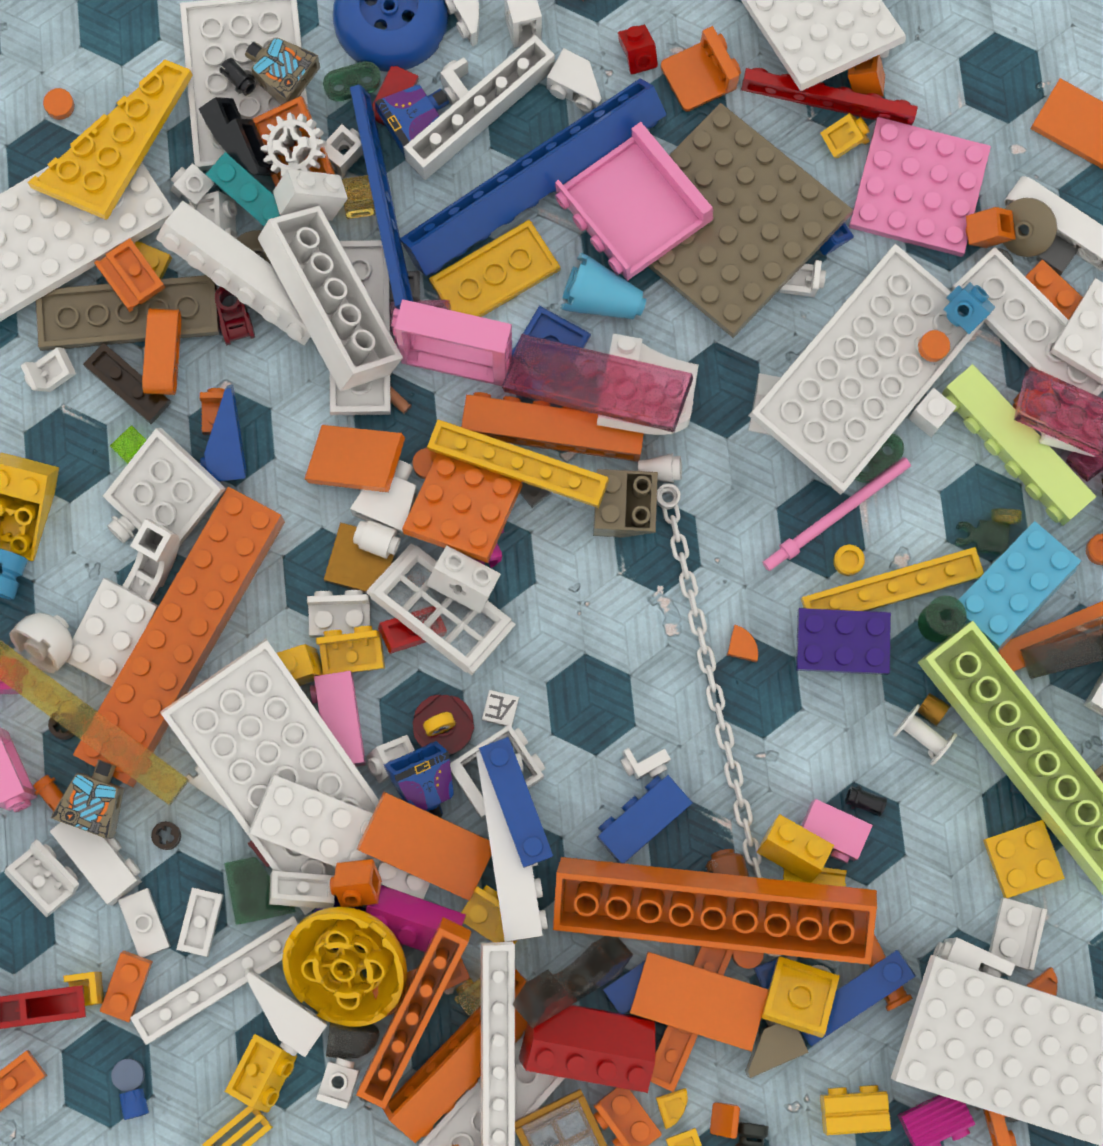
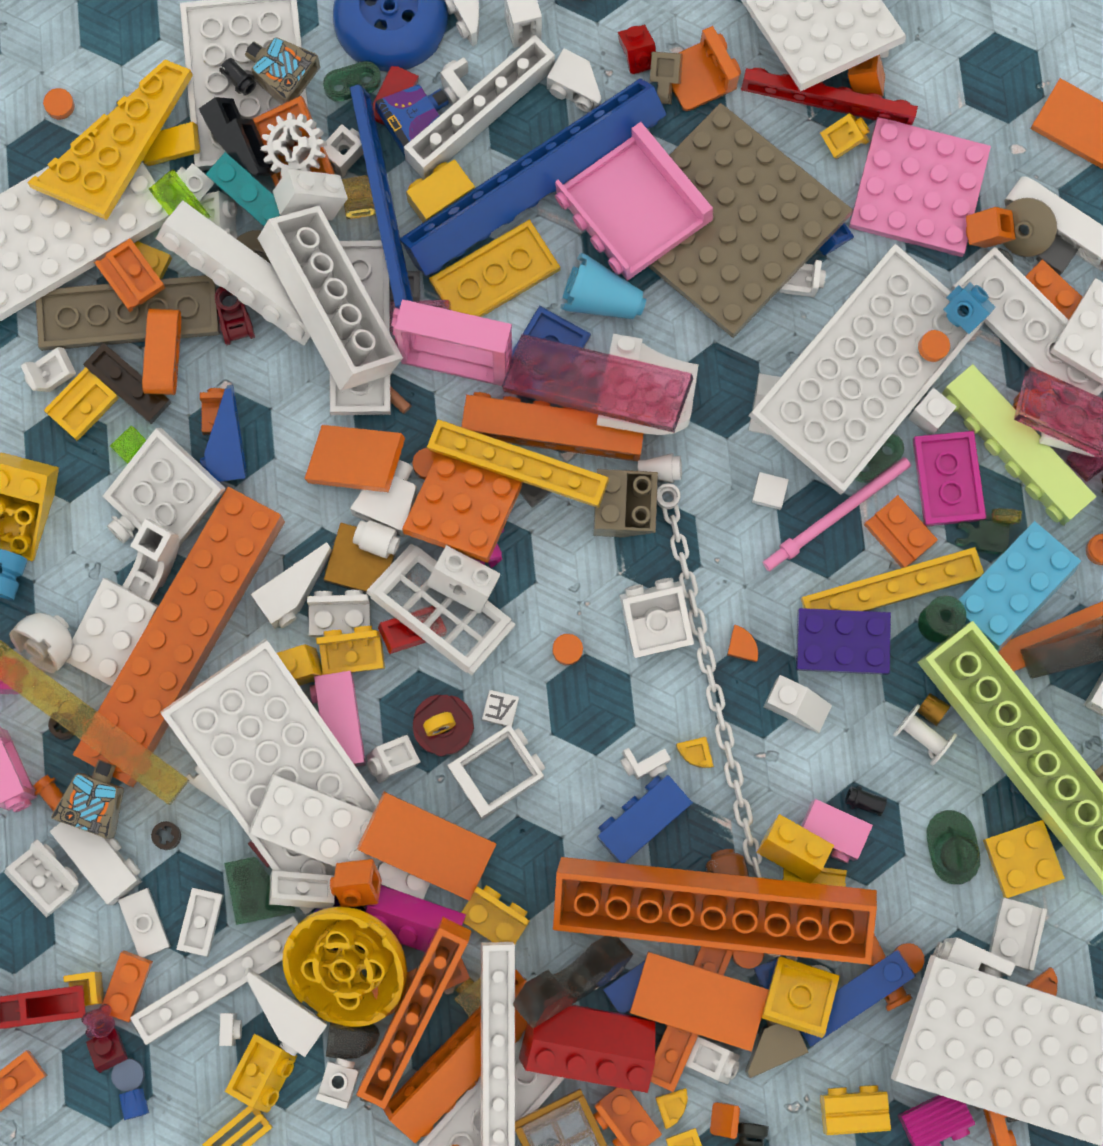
(81, 404): none -> yellow plate
(99, 1022): none -> clear pink plate
(107, 1051): none -> dark red plate
(171, 191): none -> clear neon green plate
(173, 144): none -> yellow tile
(229, 1029): none -> white plate
(288, 591): none -> white slope
(423, 777): torso -> none
(438, 190): none -> yellow brick
(515, 885): white brick -> none
(516, 802): blue plate -> none
(567, 649): none -> orange tile
(656, 617): none -> white plate
(665, 70): none -> dark tan plate
(696, 752): none -> yellow tile
(713, 1060): none -> white bracket
(770, 490): none -> white tile
(797, 704): none -> white slope
(849, 560): yellow tile -> none
(900, 532): none -> orange plate
(913, 956): none -> orange tile
(949, 478): none -> dark pink plate
(953, 847): none -> clear green piece

